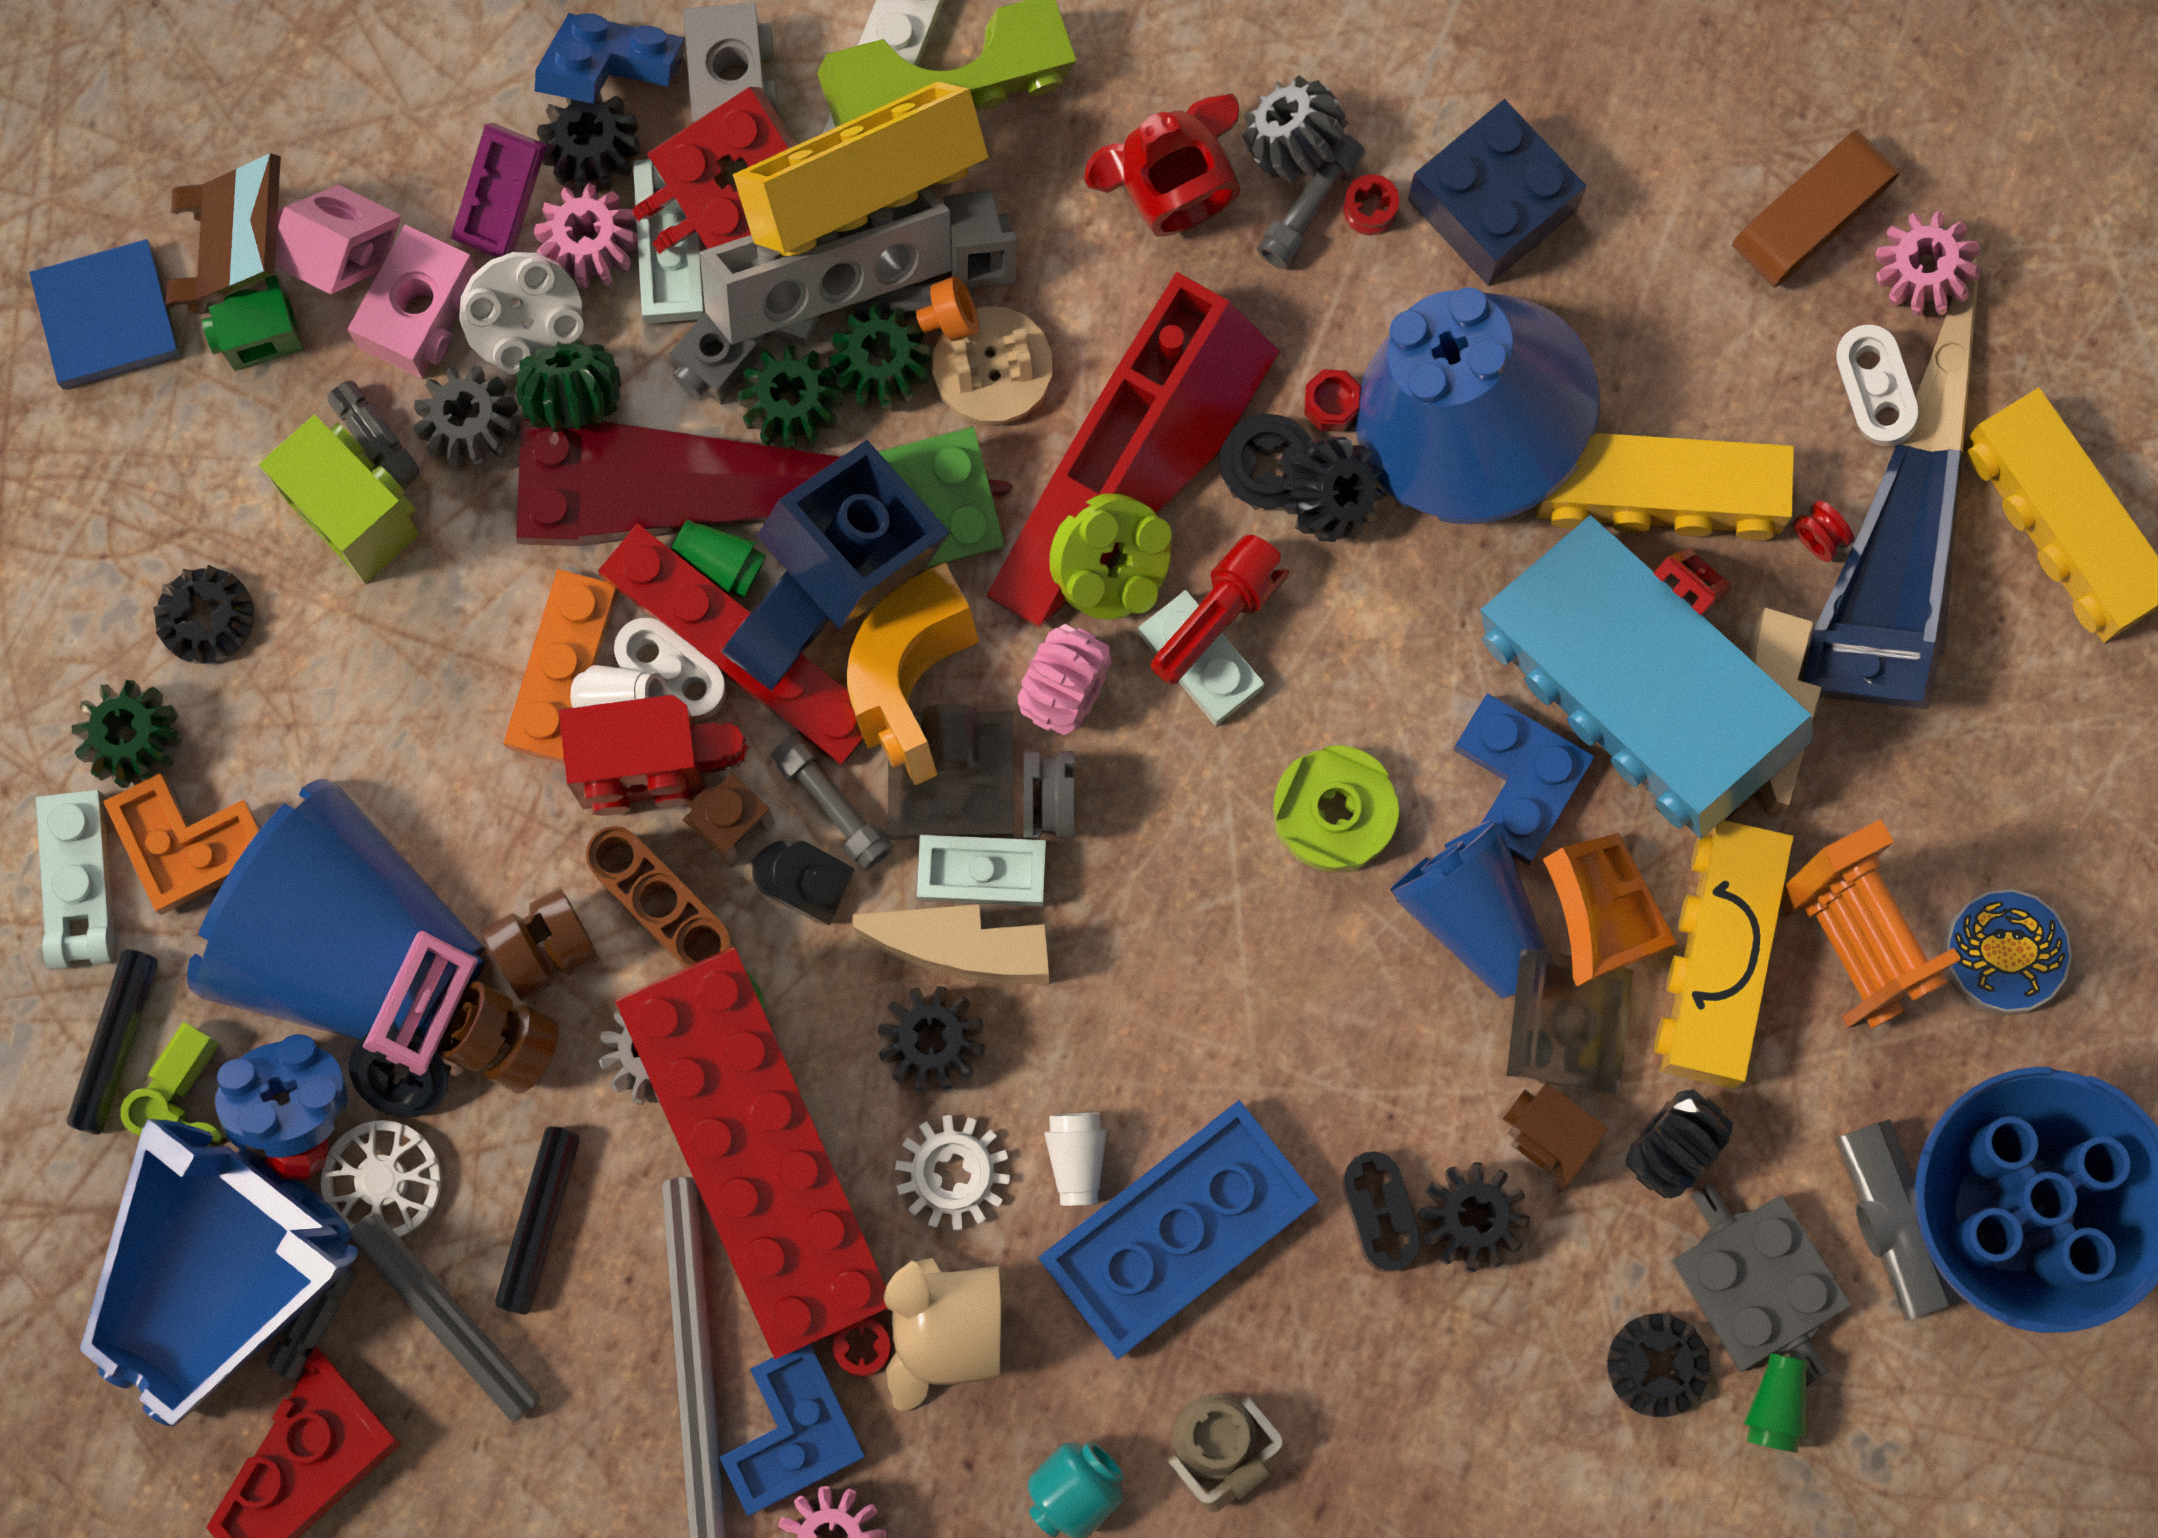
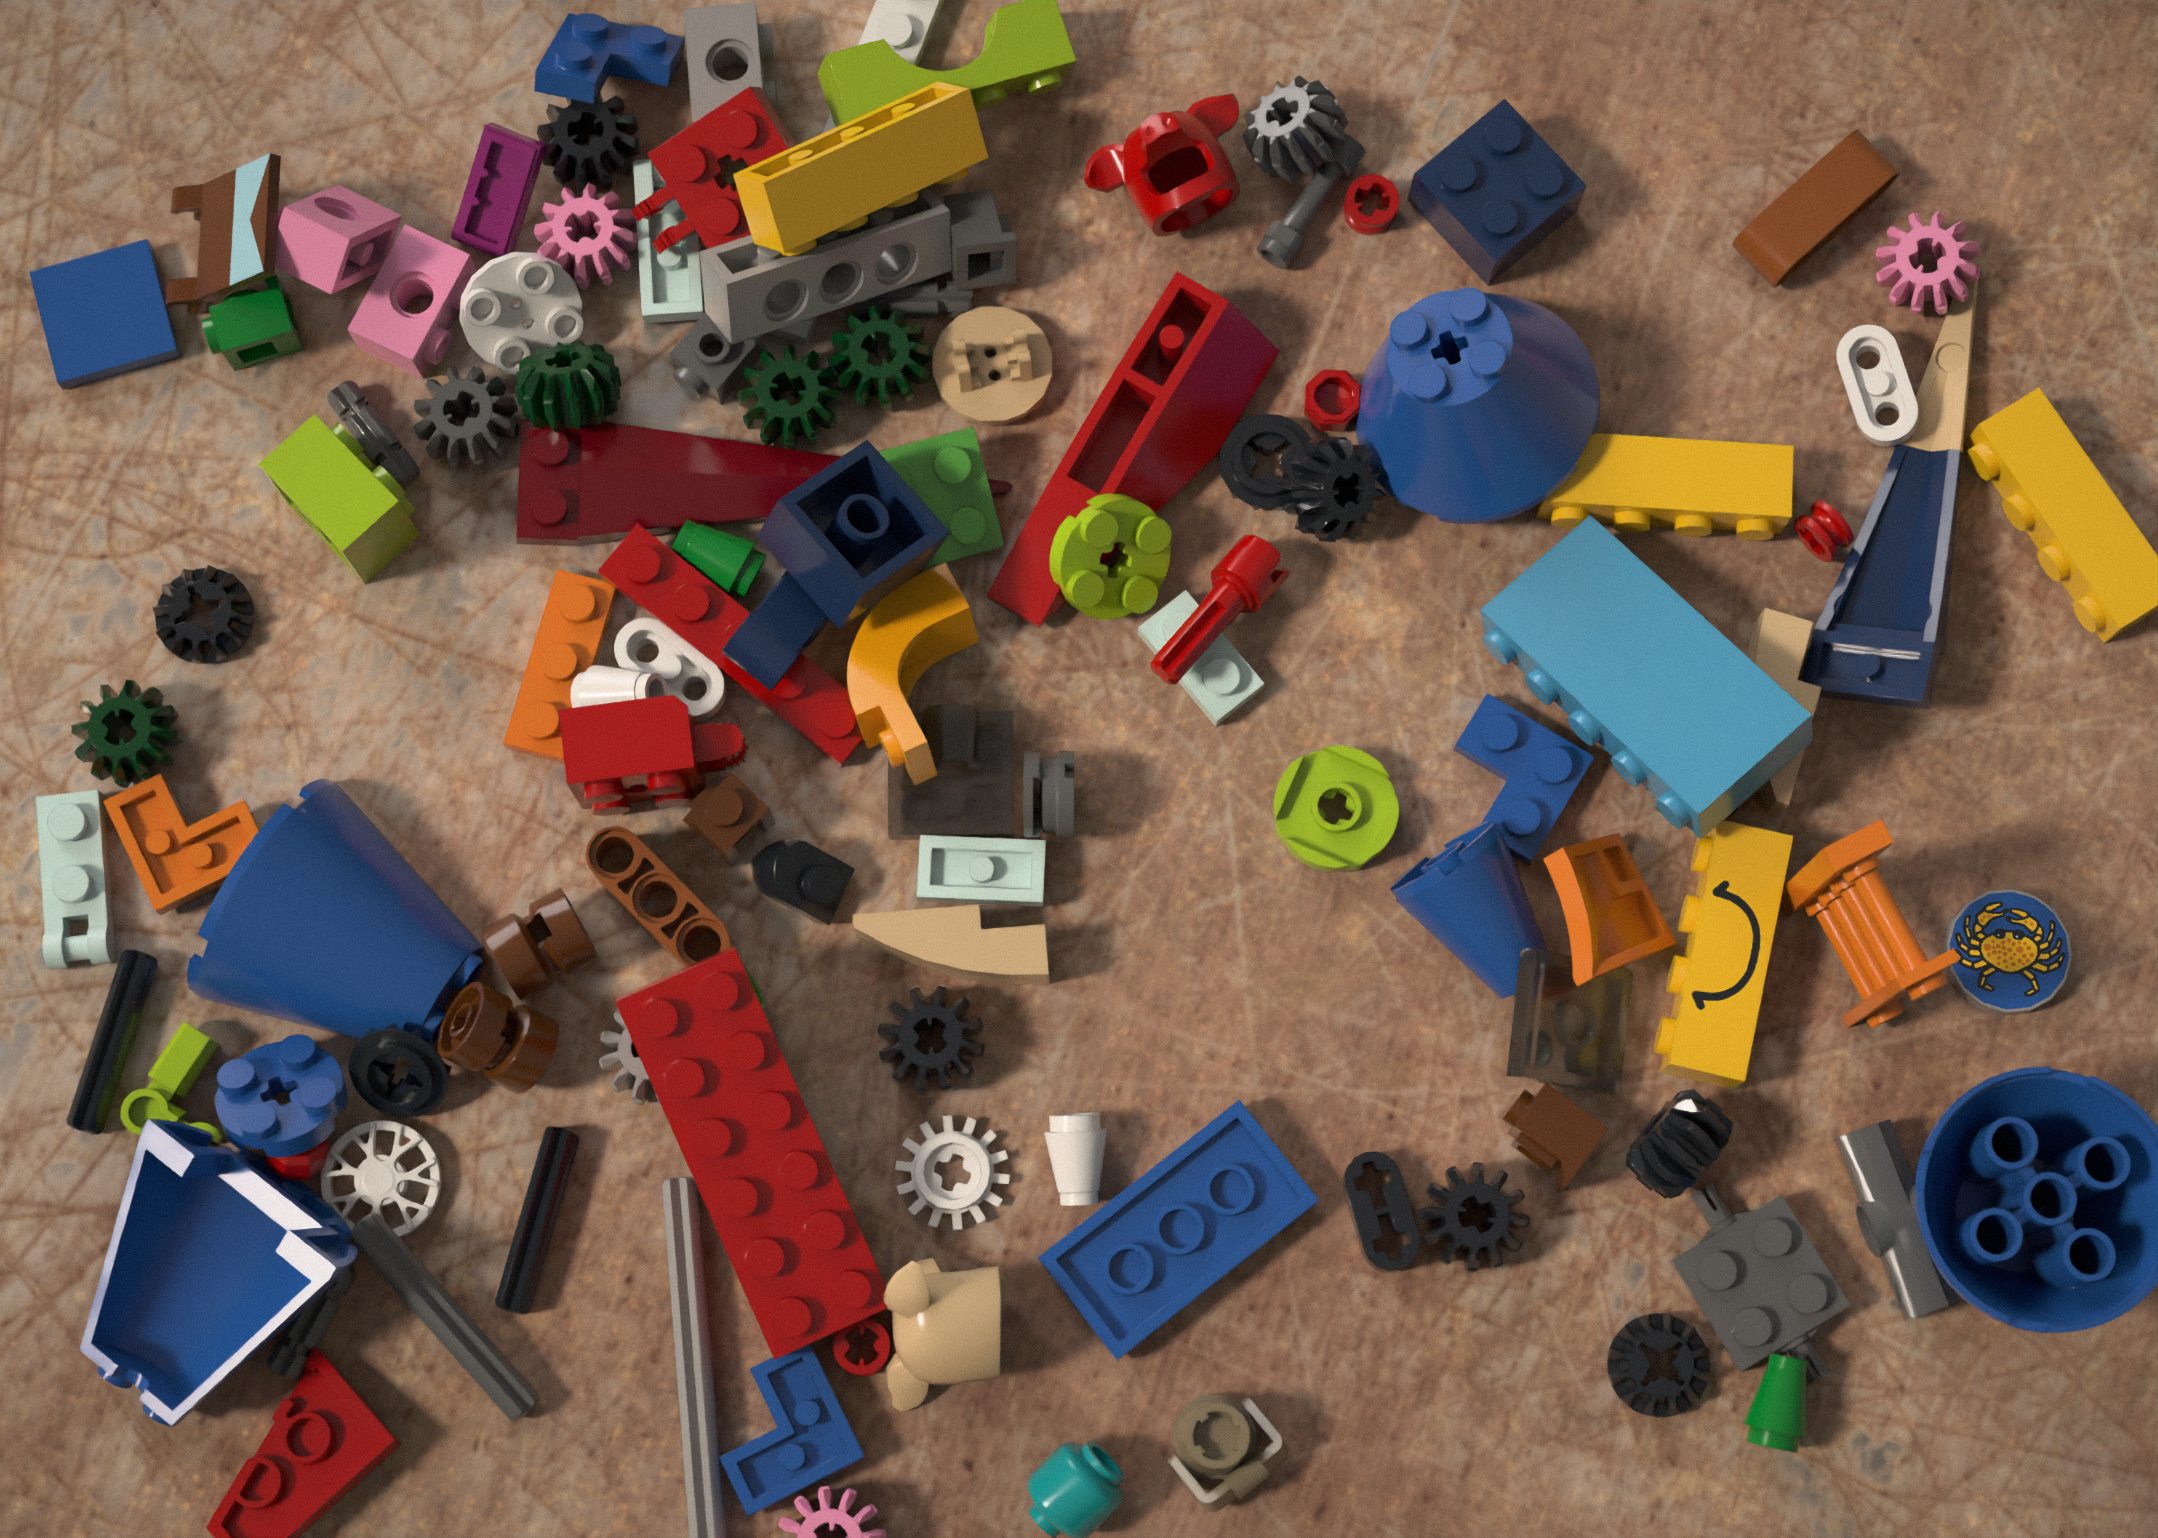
(397, 1050): bright pink tile -> none
(798, 760): dark grey bar -> none
(950, 309): orange tile -> none
(1064, 679): bright pink gear -> none
(1694, 582): red tile -> none

